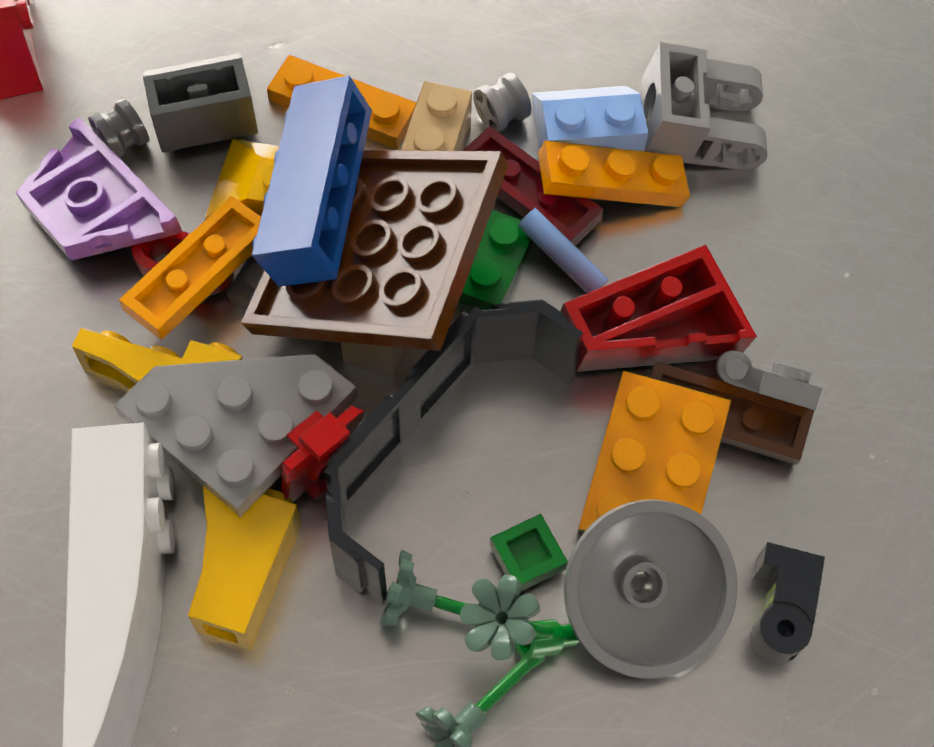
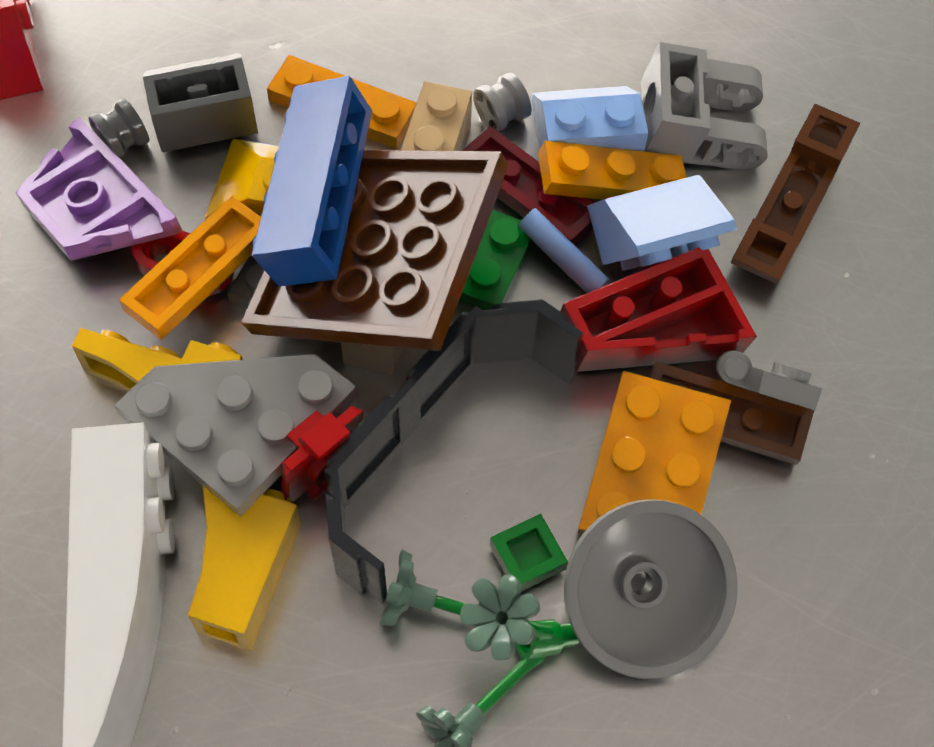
(659, 223): none -> slope
(789, 602): black leg -> none
(796, 194): none -> reddish brown slope

